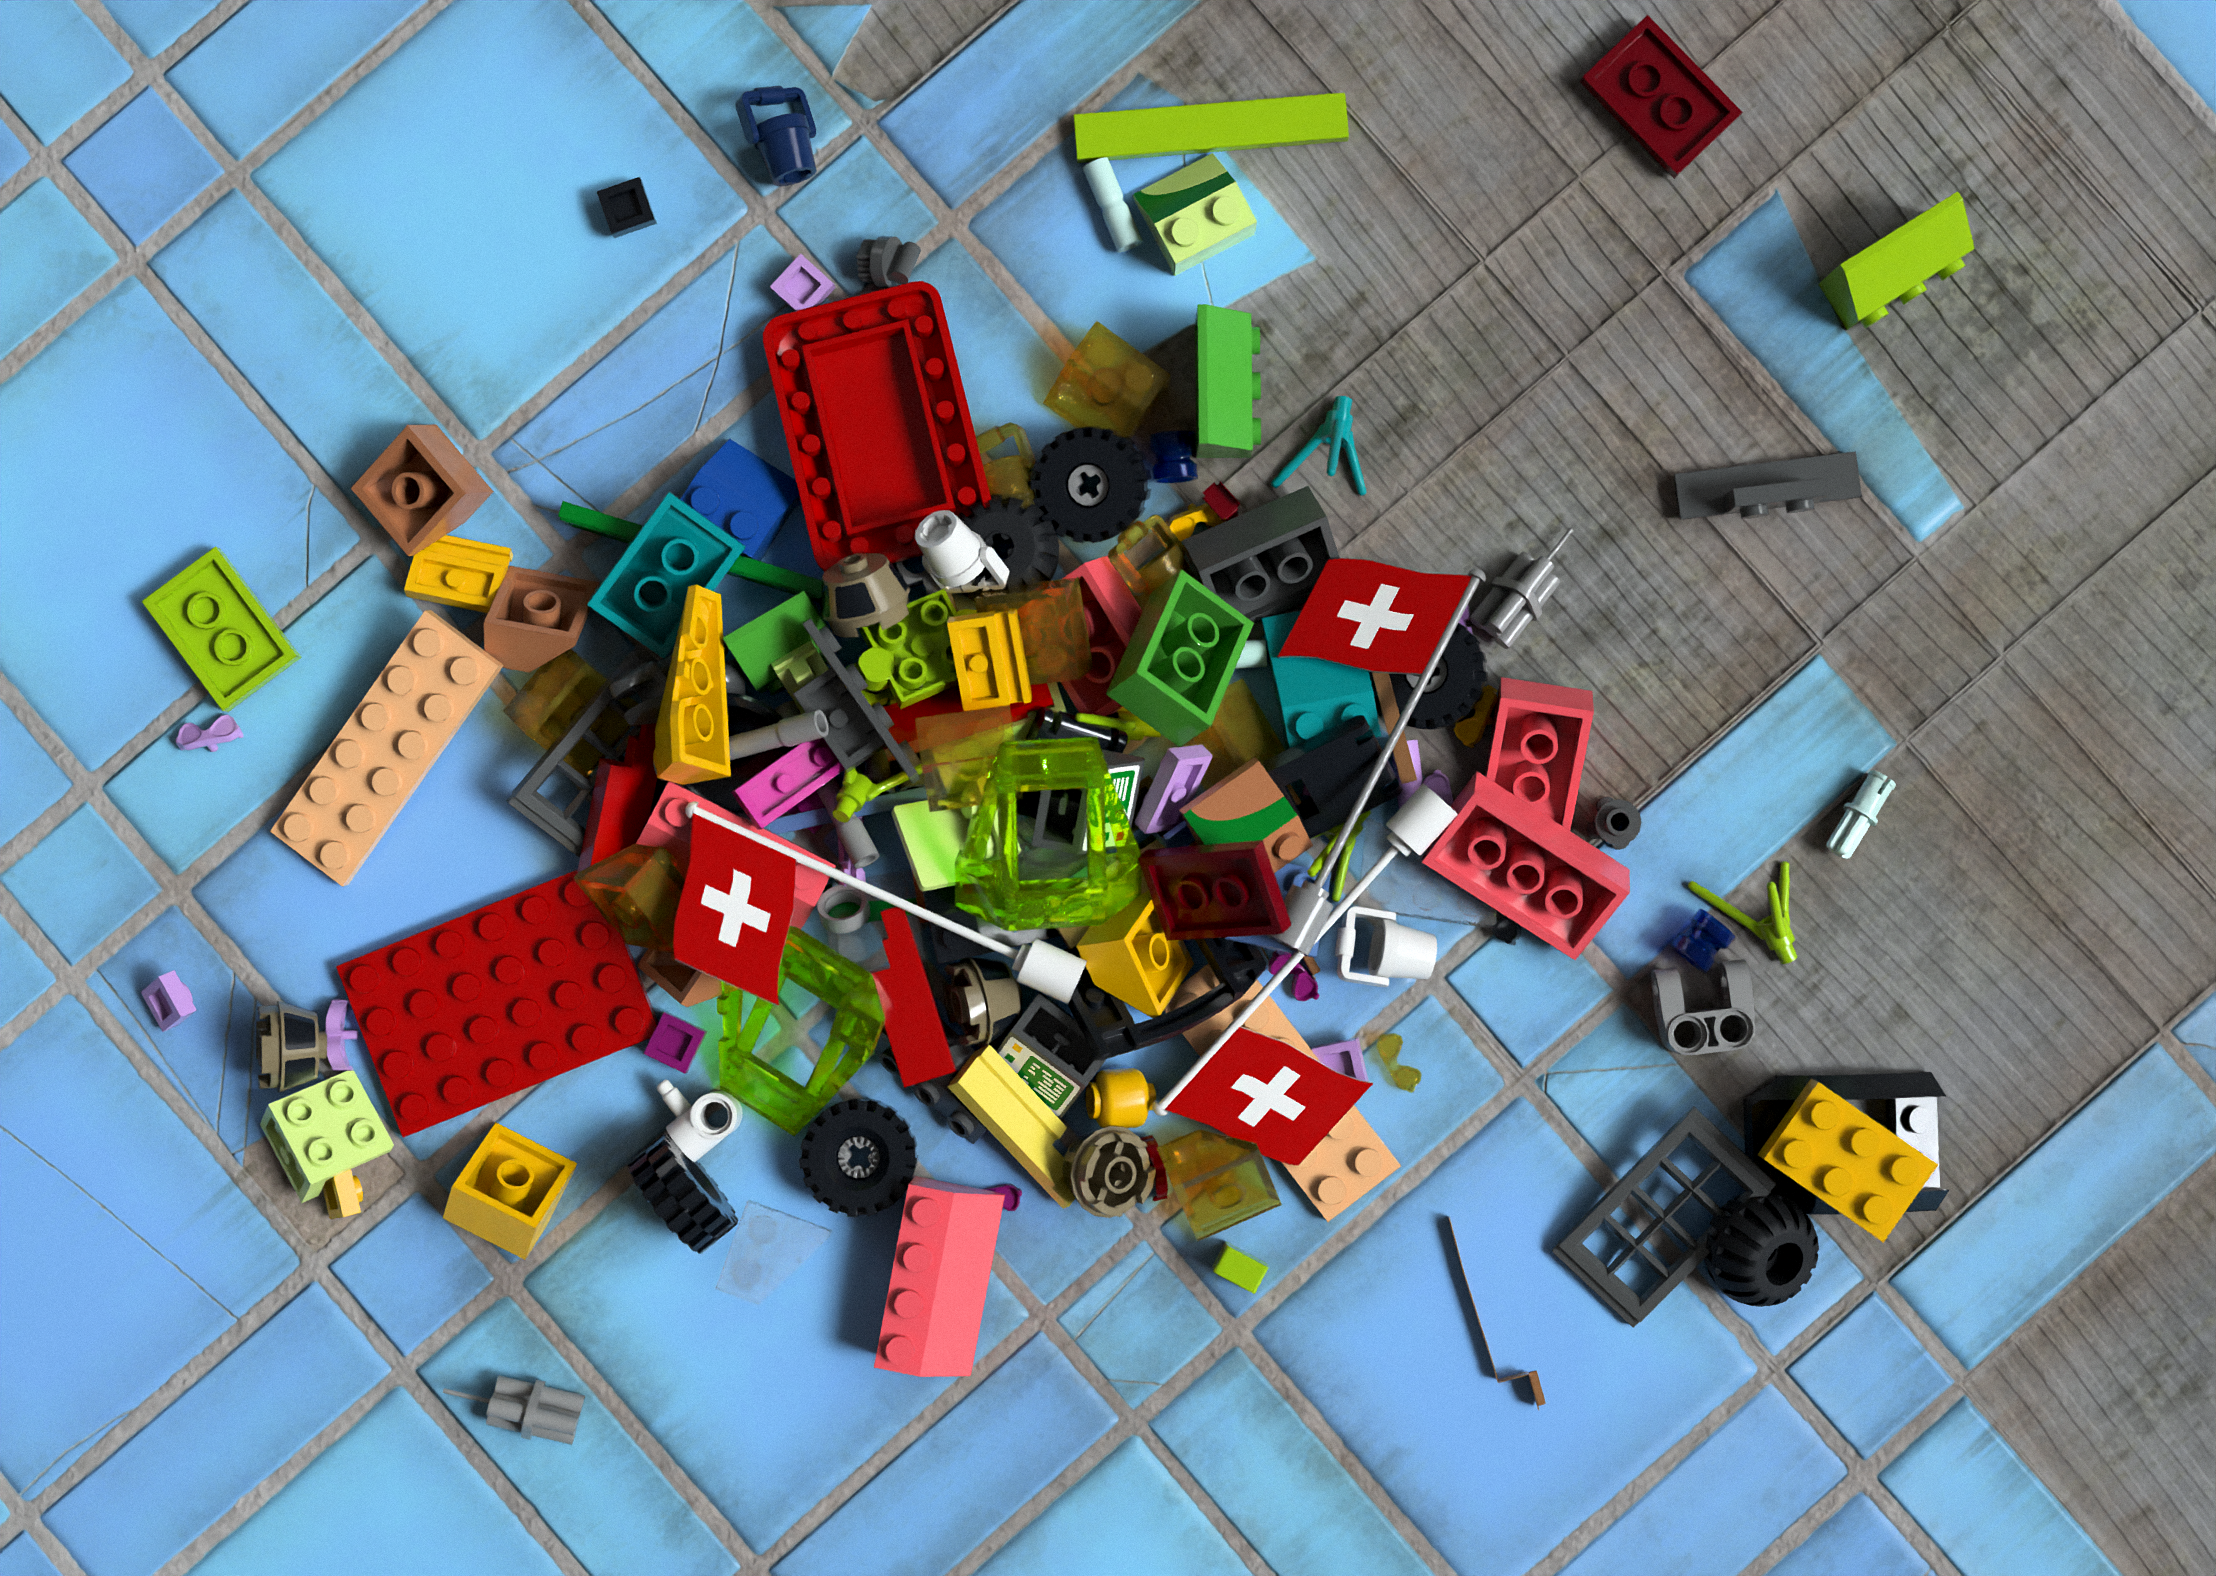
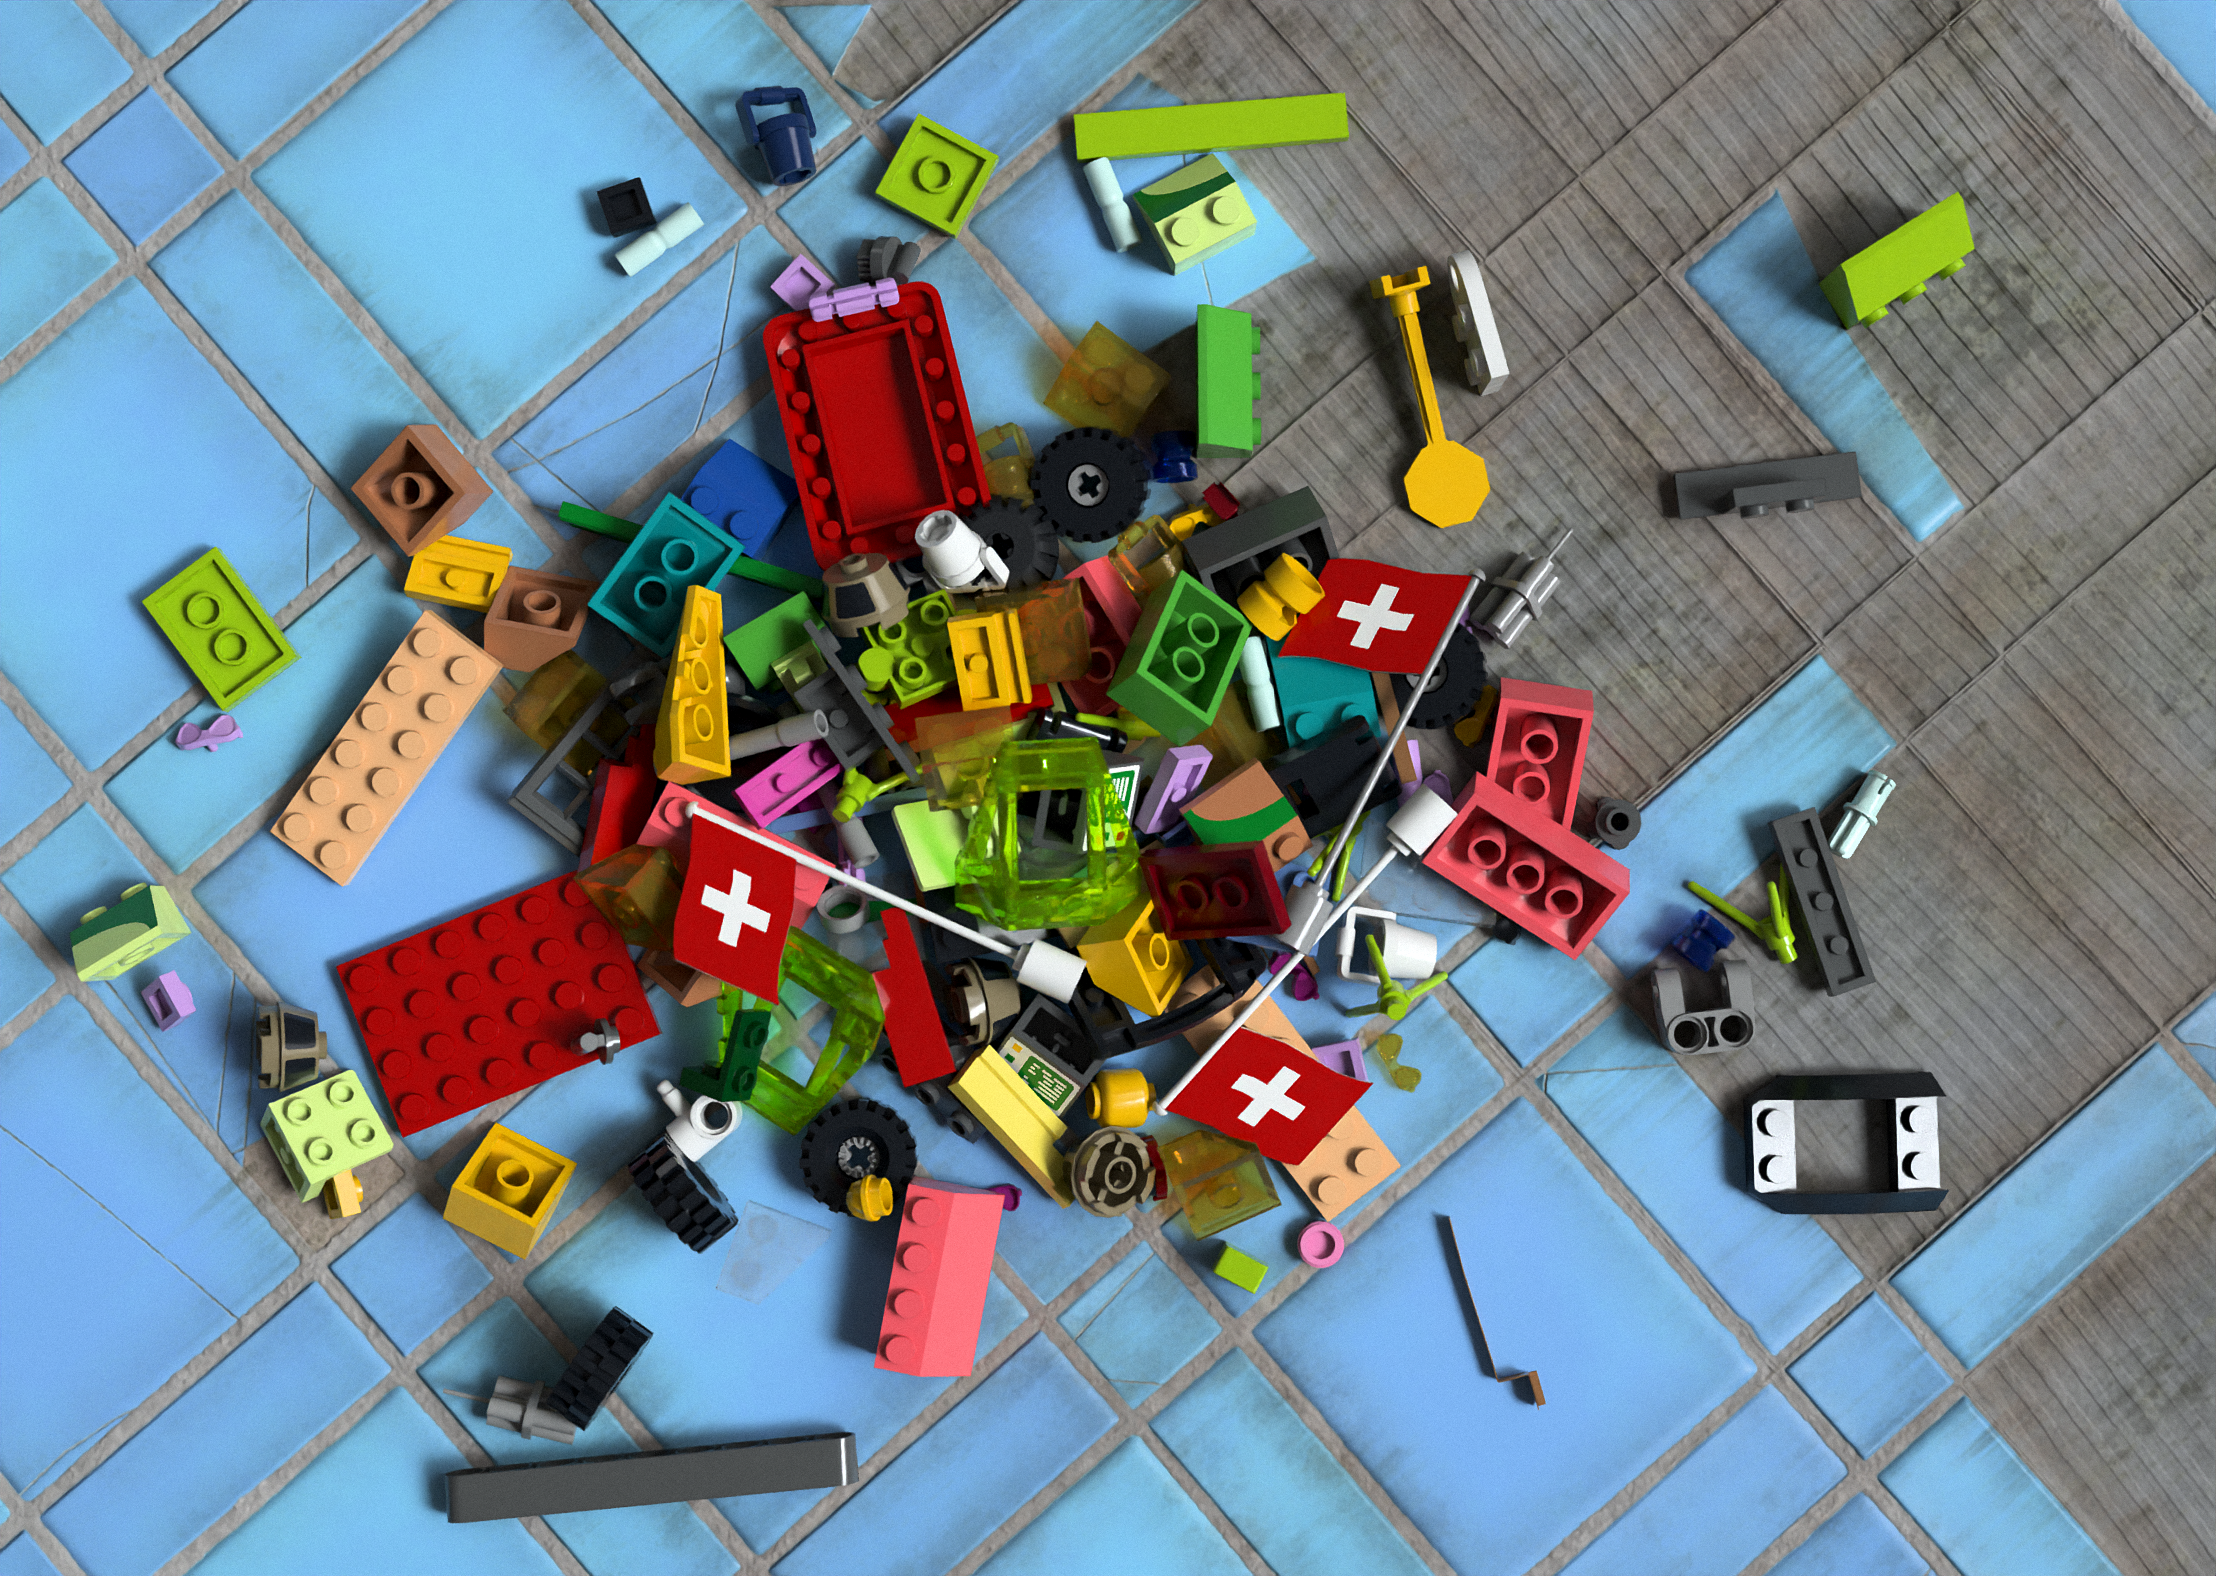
(127, 933): none -> yellowish green slope
(336, 1035): lavender piece -> none
(599, 1368): none -> black bush
(603, 1040): none -> dark grey plate
(651, 1477): none -> dark grey beam
(664, 236): none -> light aqua piece
(675, 1042): magenta plate -> none
(738, 1073): none -> dark green bracket
(853, 299): none -> lavender axle
(870, 1198): none -> yellow plate
(937, 176): none -> lime plate
(1259, 689): none -> light aqua piece
(1280, 597): none -> yellow wheel
(1320, 1244): none -> bright pink tile
(1337, 434): teal plant -> none
(1391, 995): none -> lime plant
(1445, 478): none -> yellow piece
(1476, 325): none -> white plate
(1602, 1278): dark grey piece -> none
(1660, 96): dark red plate -> none
(1762, 1250): black wheel -> none
(1821, 902): none -> dark grey plate
(1847, 1159): yellow brick -> none

